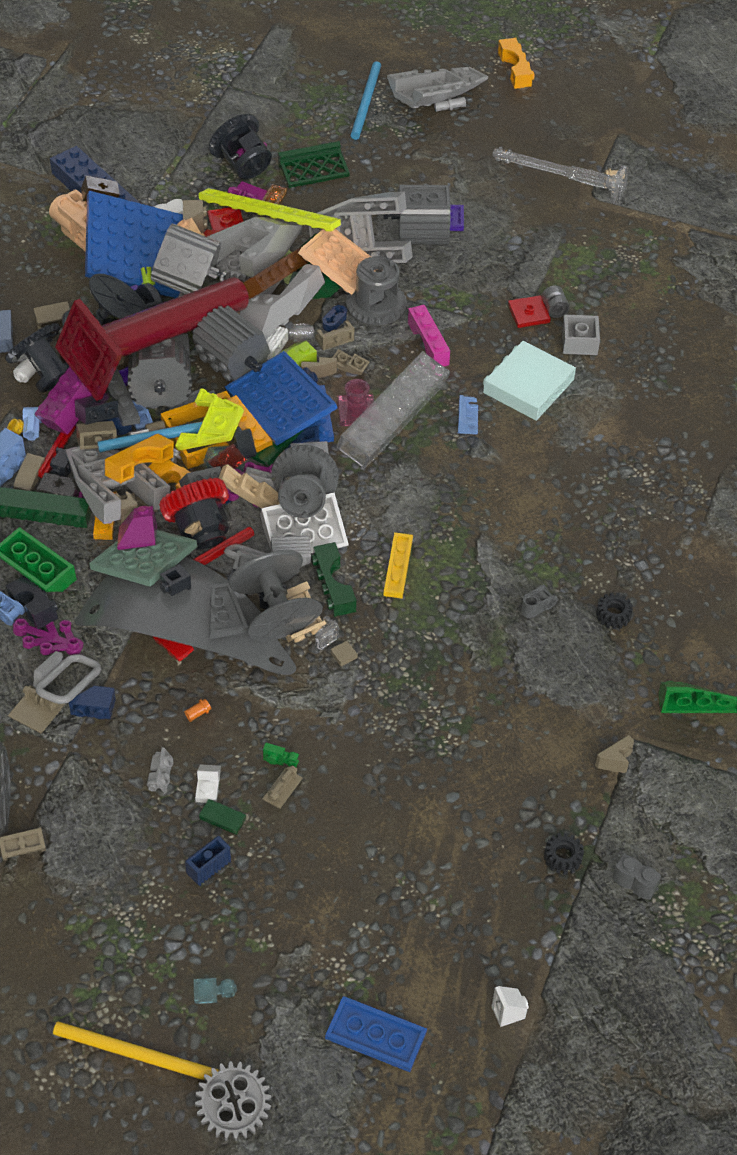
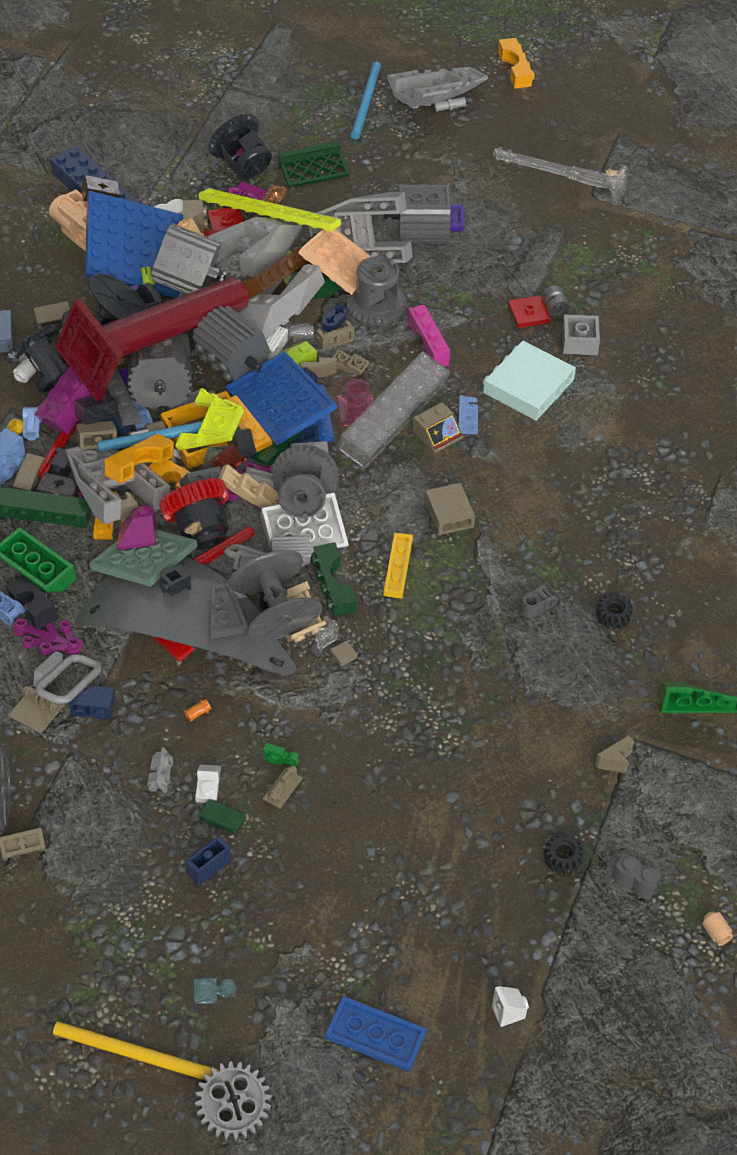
(437, 427): none -> slope
(449, 508): none -> dark tan brick
(717, 928): none -> light nougat brick

